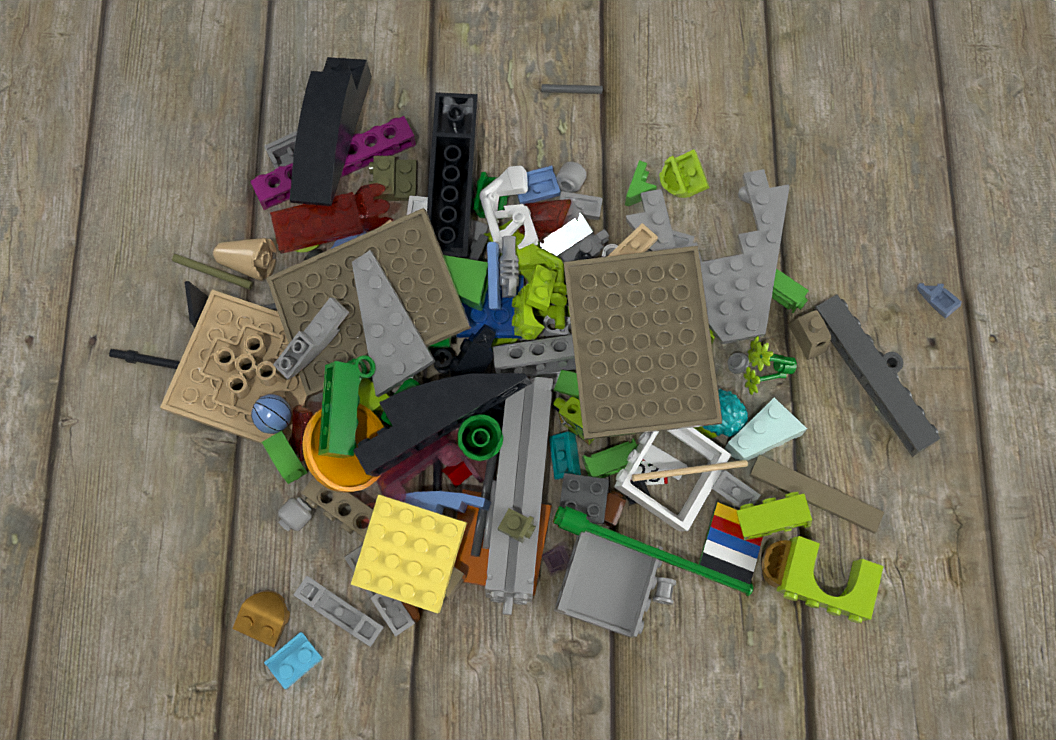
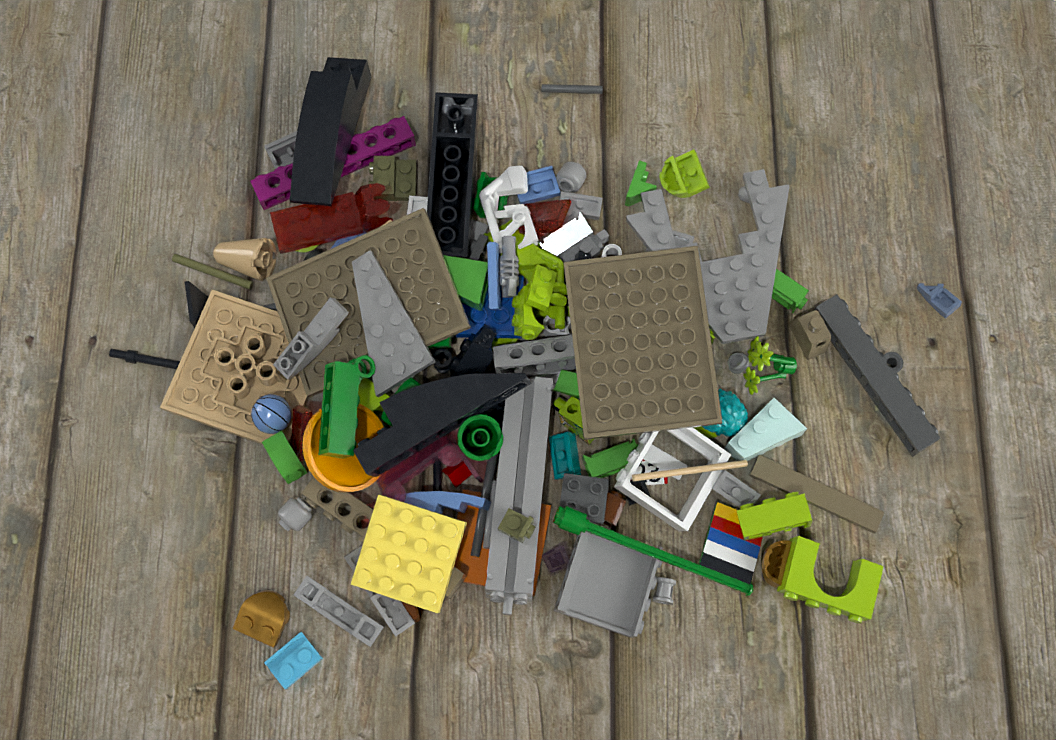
(637, 242): tan plate -> none

